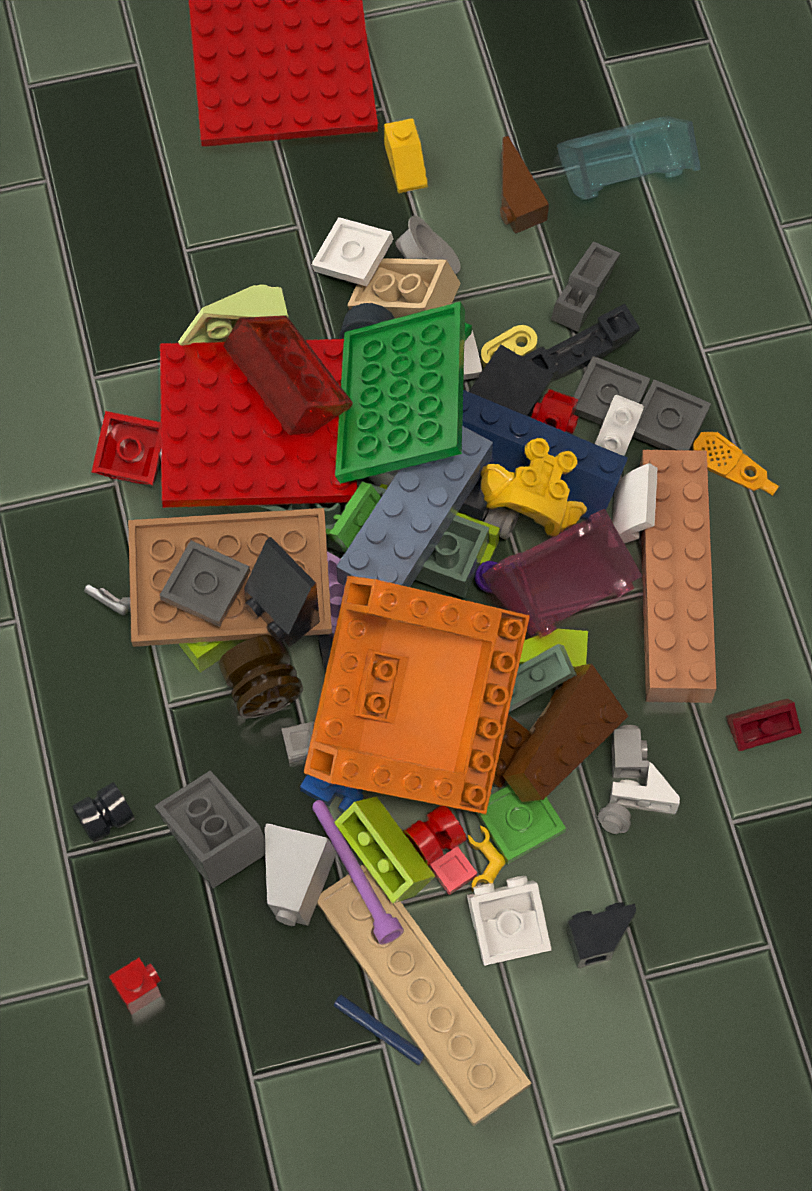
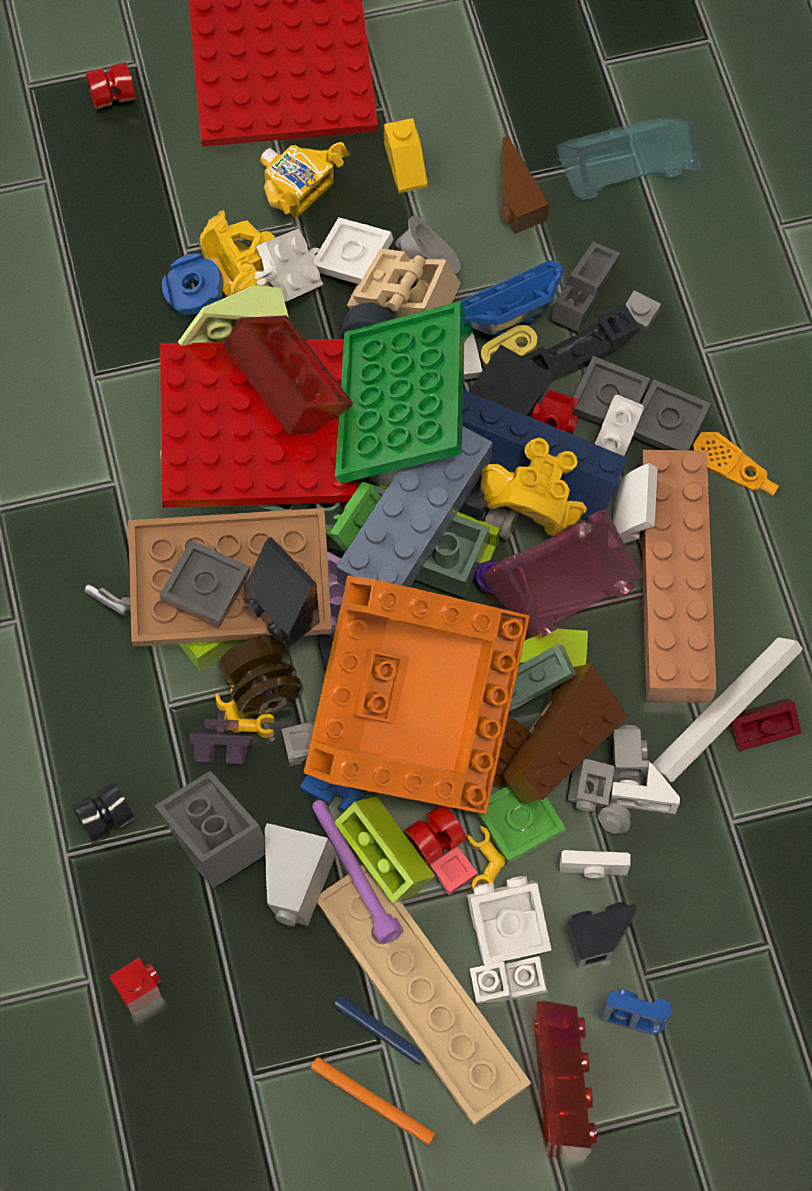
(110, 85): none -> red wheel
(128, 449): red slope -> none
(205, 293): none -> blue plate
(205, 743): none -> hips
(233, 257): none -> yellow piece
(246, 725): none -> yellow arm
(289, 265): none -> white plate
(299, 176): none -> yellow torso
(373, 1101): none -> orange bar
(382, 276): none -> tan plate
(508, 981): none -> white slope
(513, 300): none -> blue wedge
(562, 1080): none -> clear red slope
(594, 863): none -> white plate
(598, 777): none -> light grey brick
(635, 1014): none -> blue plate
(643, 310): none -> light grey plate
(726, 708): none -> white tile

